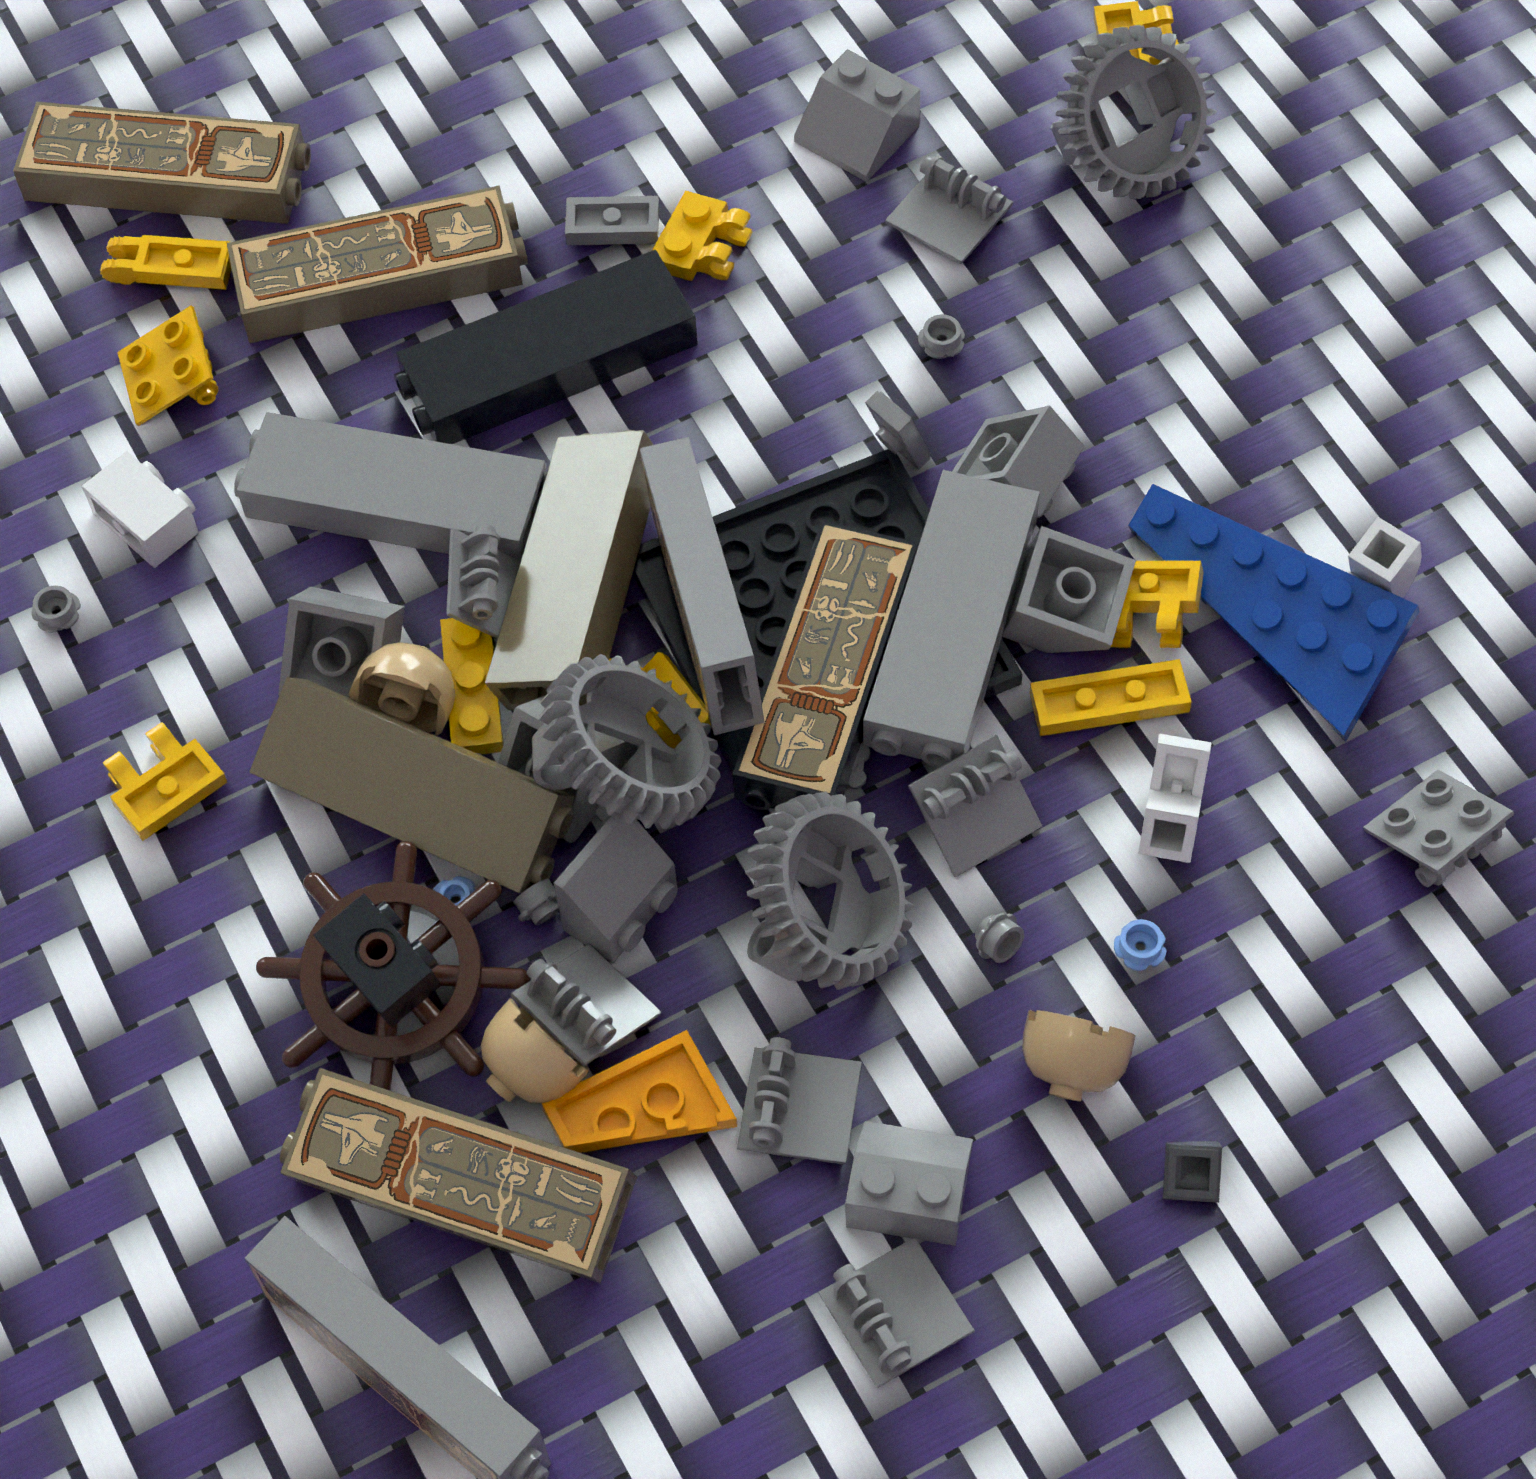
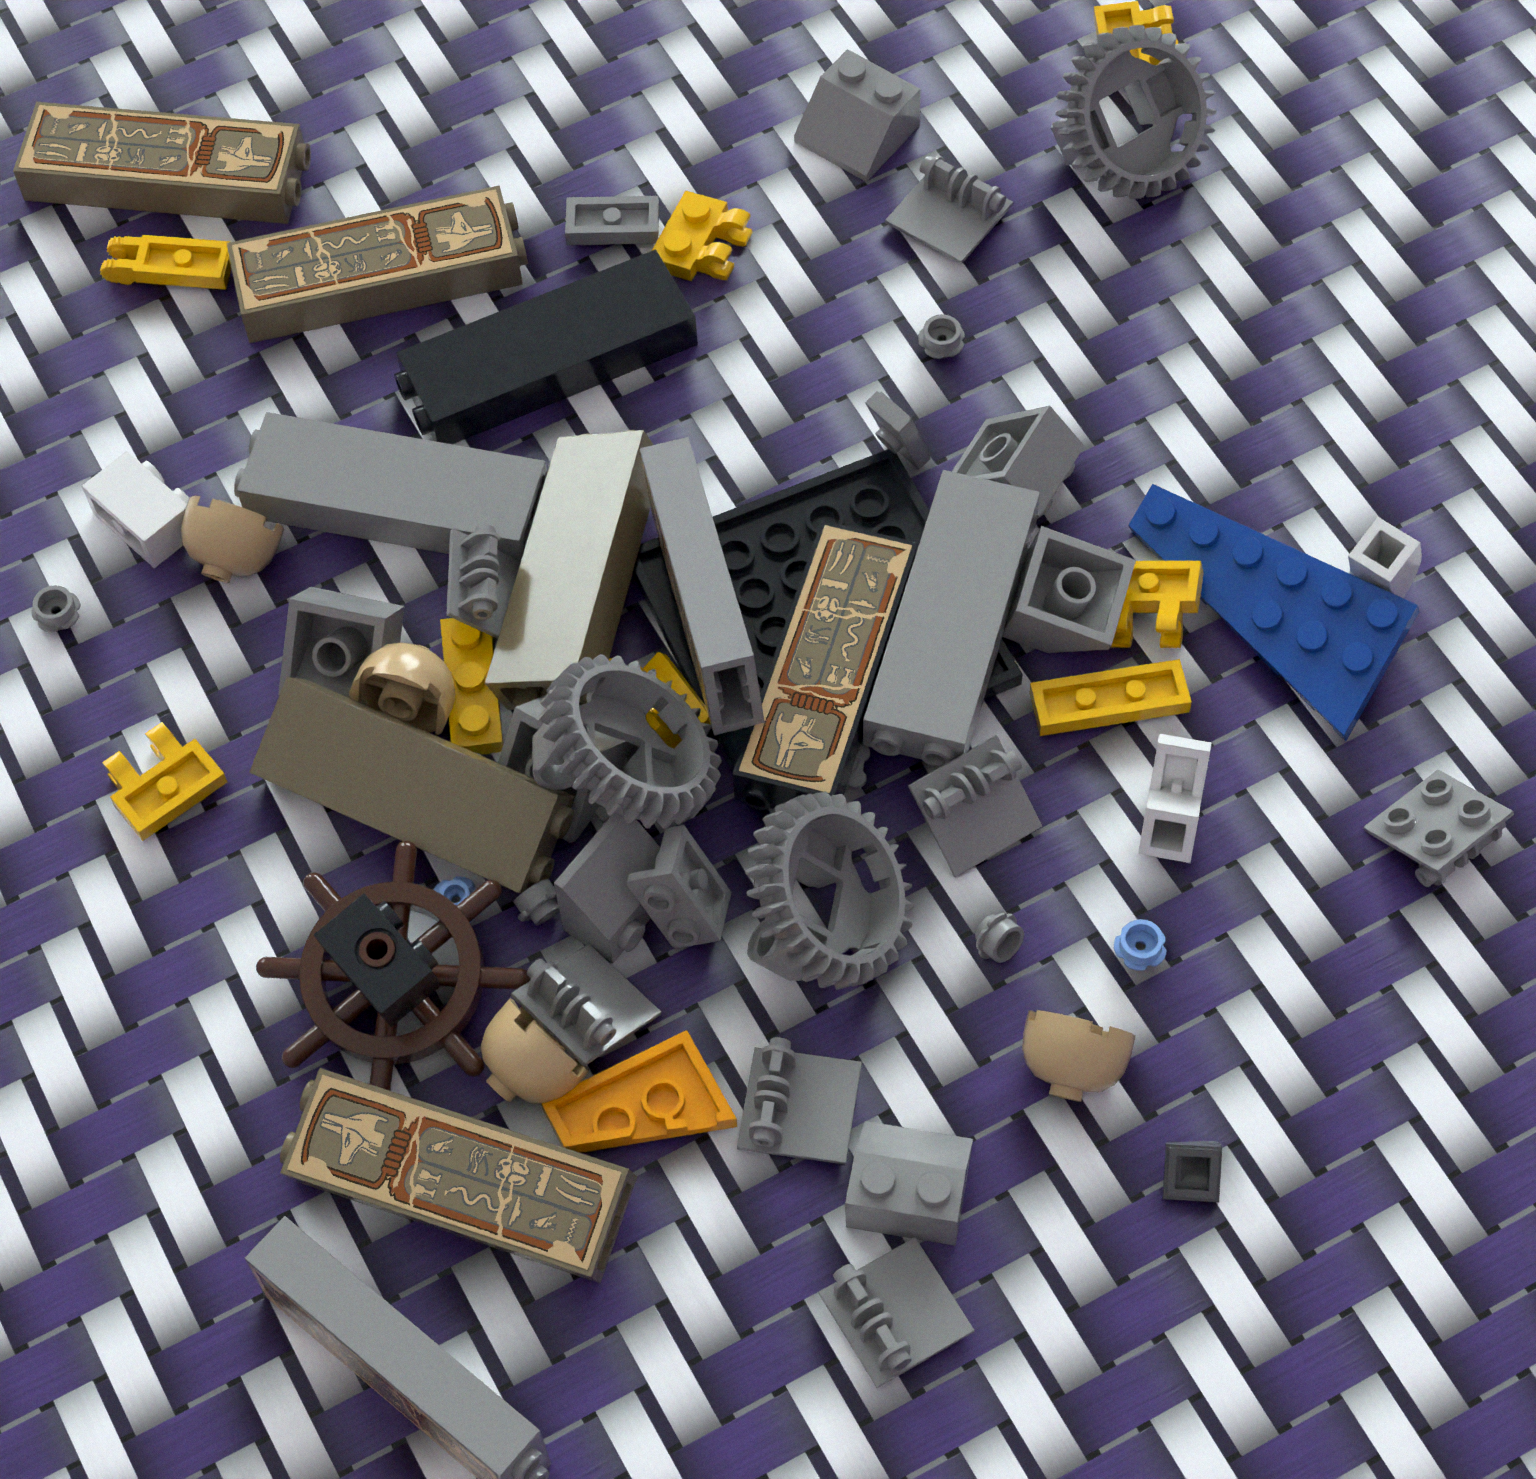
(168, 367): yellow hinge -> none
(228, 539): none -> tan cylinder
(683, 891): none -> light grey bracket

